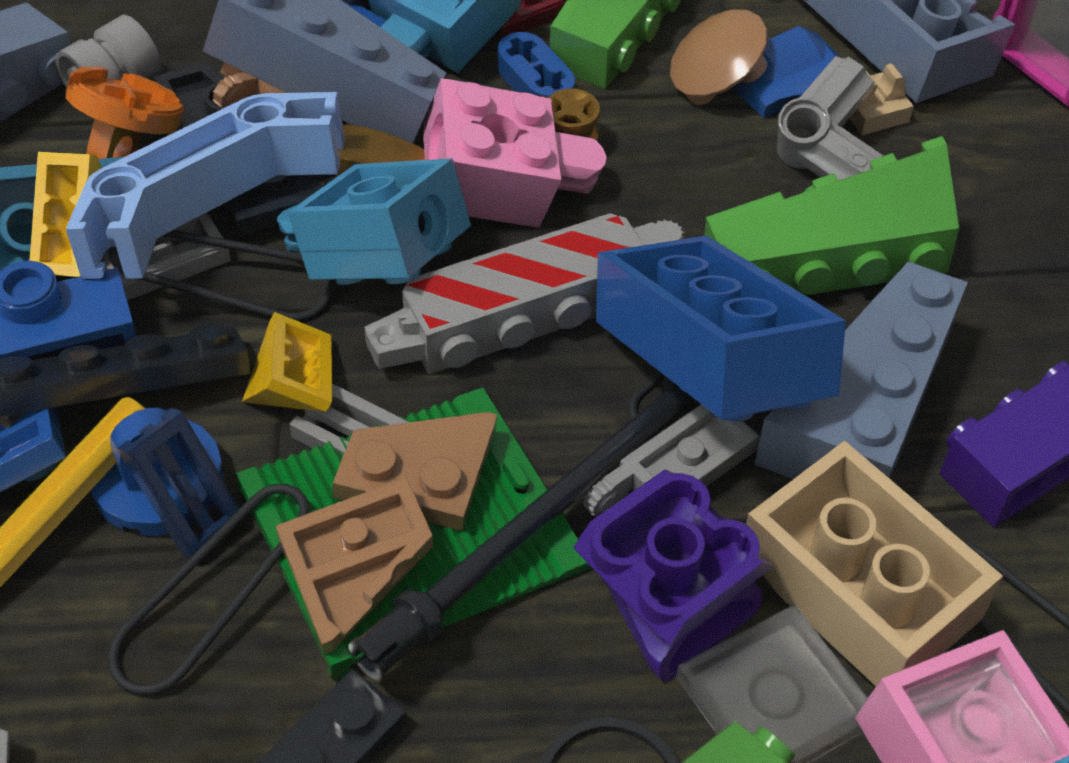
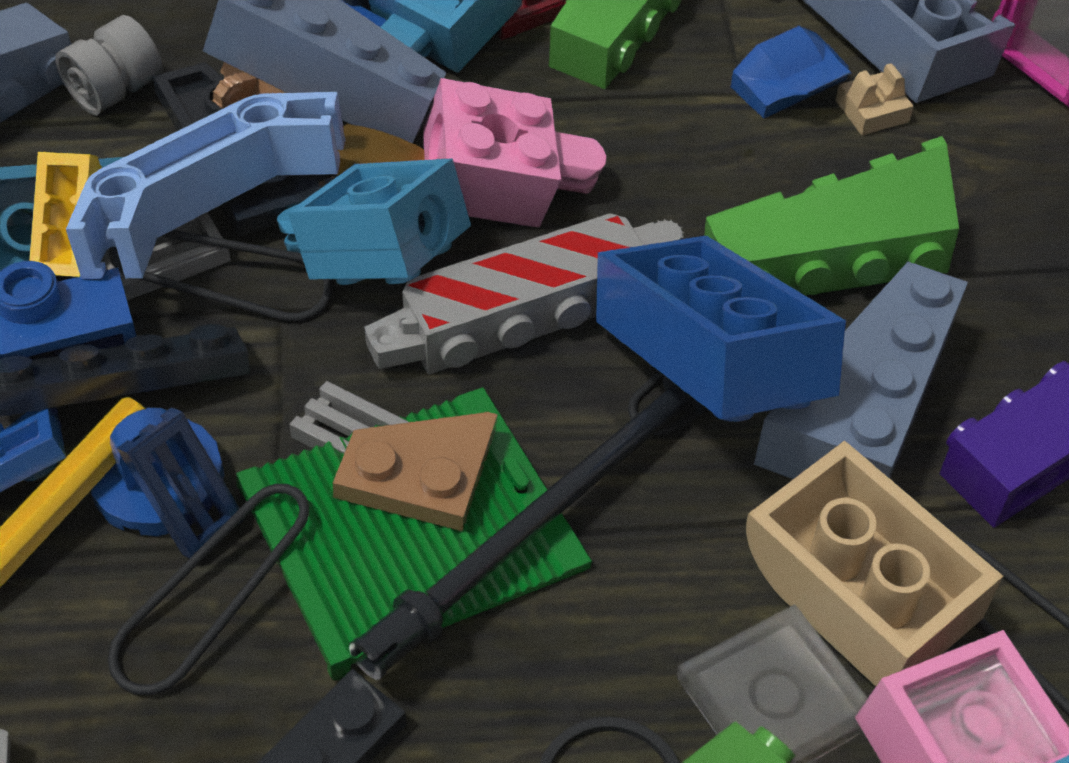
(122, 109): orange tile -> none
(292, 367): yellow slope -> none
(354, 556): medium nougat wing -> none
(545, 65): blue beam -> none
(575, 112): pearl gold wheel -> none
(675, 569): dark purple piece -> none
(692, 446): light grey hinge -> none
(720, 55): medium nougat dish -> none
(824, 111): light grey piece -> none

